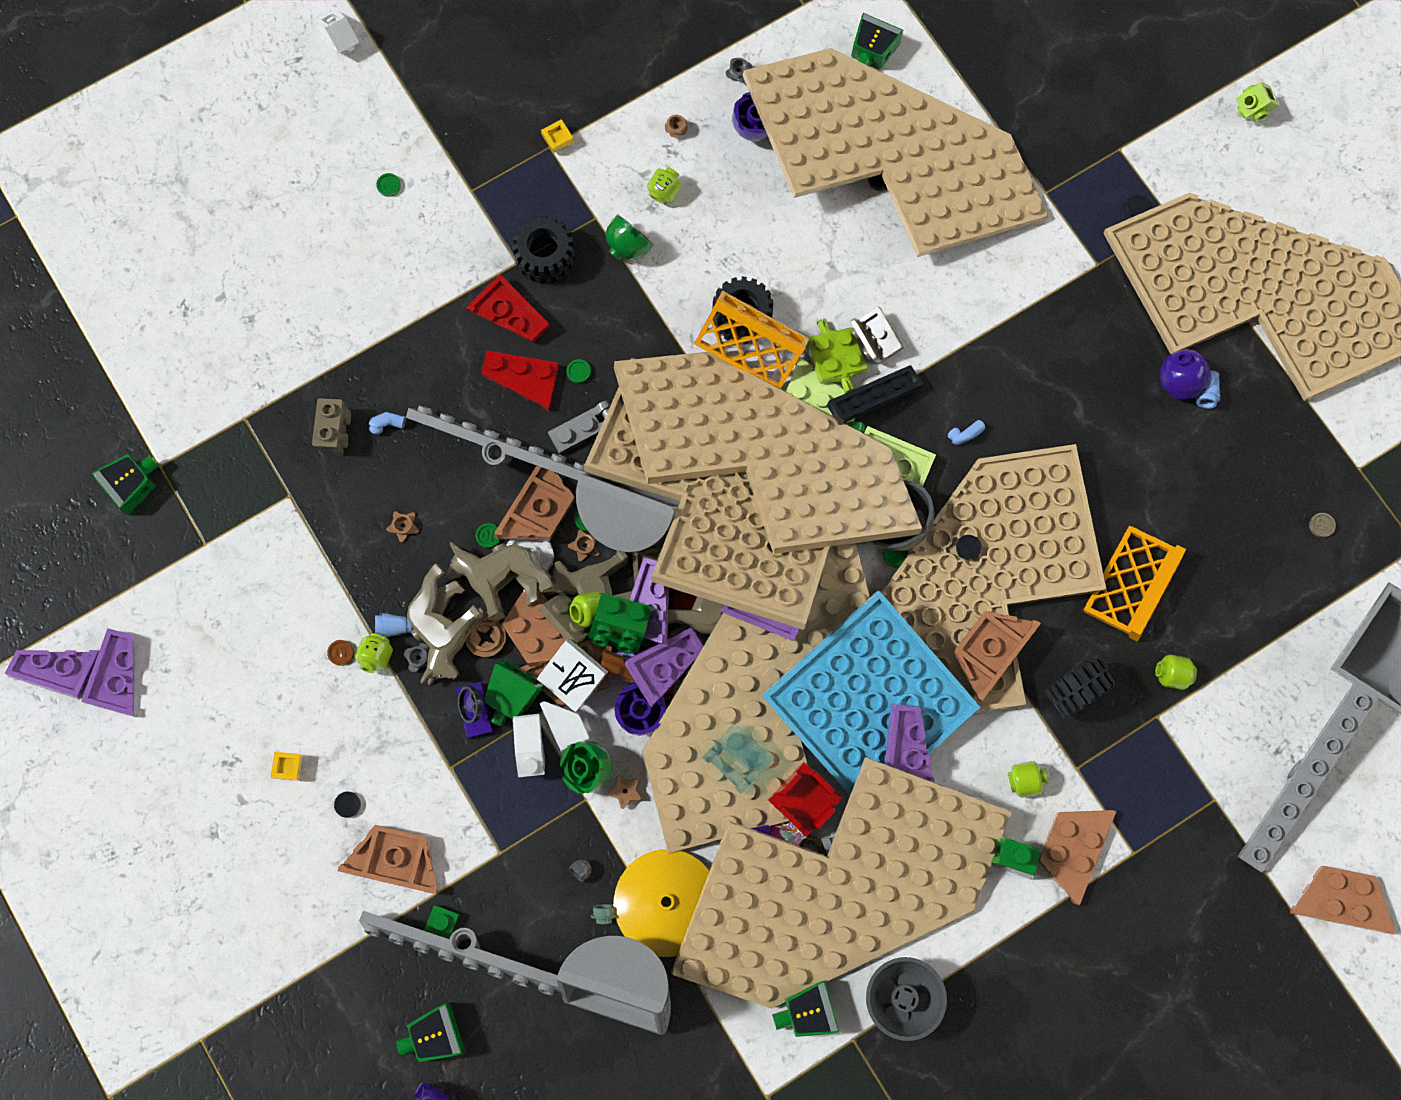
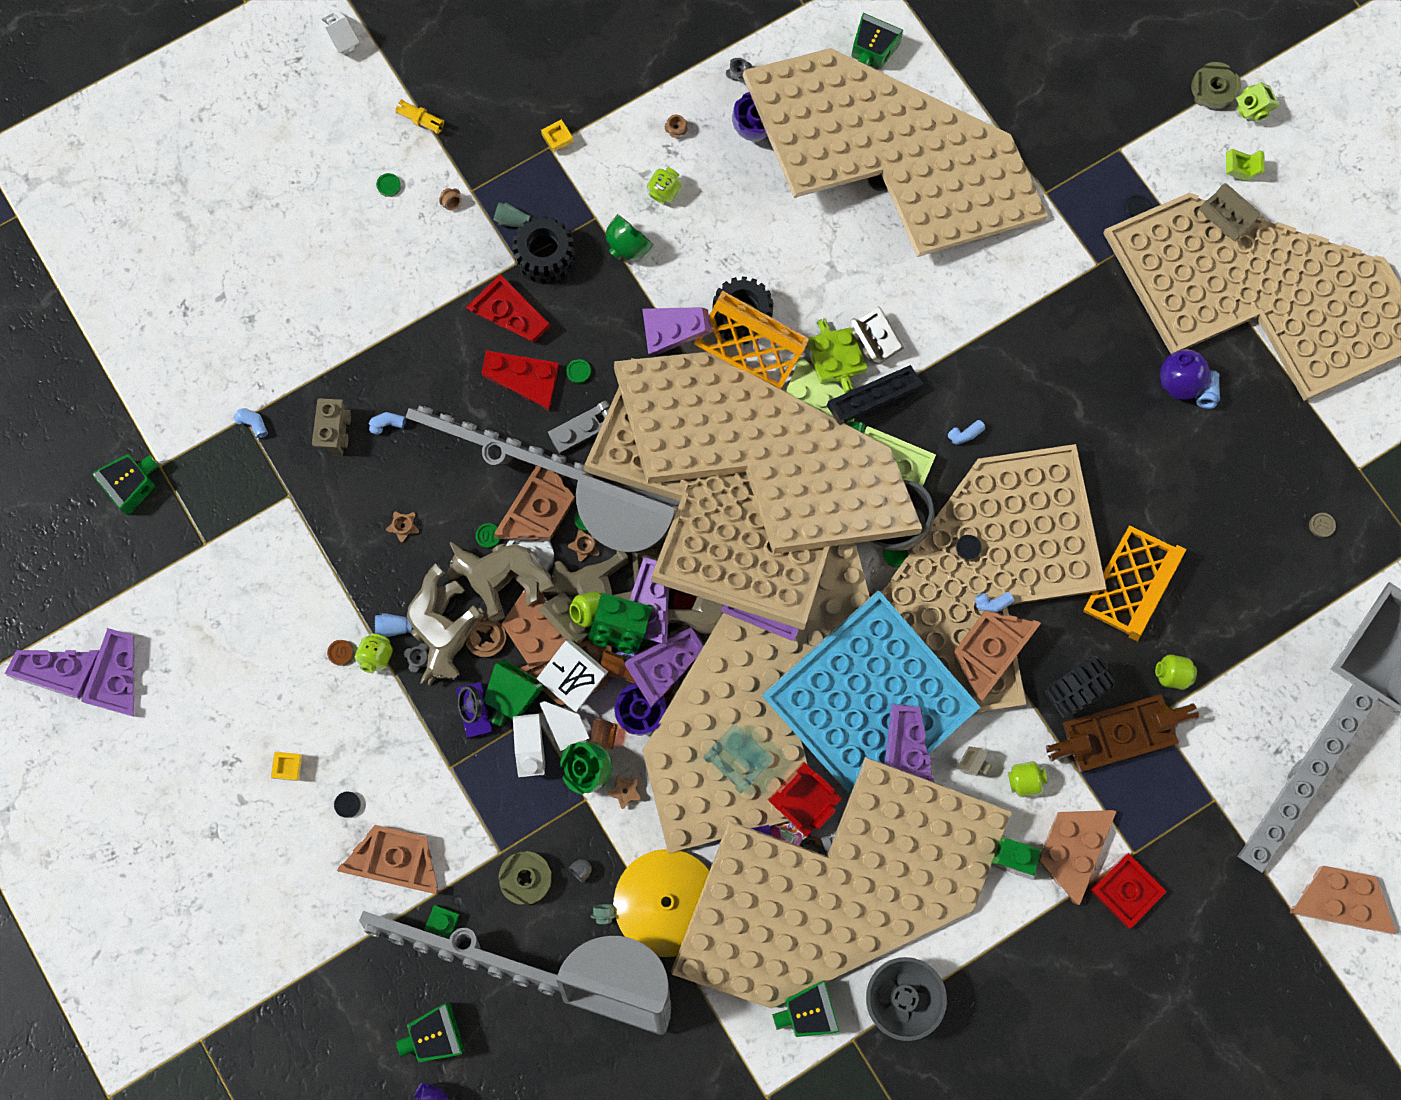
(252, 418): none -> light blue arm
(419, 116): none -> yellow pin
(450, 198): none -> medium nougat plate
(510, 216): none -> sand green cone
(510, 882): none -> olive plate
(604, 733): none -> clear orange tile
(673, 327): none -> medium lavender wing
(973, 762): none -> dark tan tile
(993, 605): none -> light blue arm
(1121, 732): none -> reddish brown plate
(1128, 890): none -> red tile
(1213, 98): none -> olive plate
(1229, 212): none -> dark tan bracket
(1244, 165): none -> lime bracket

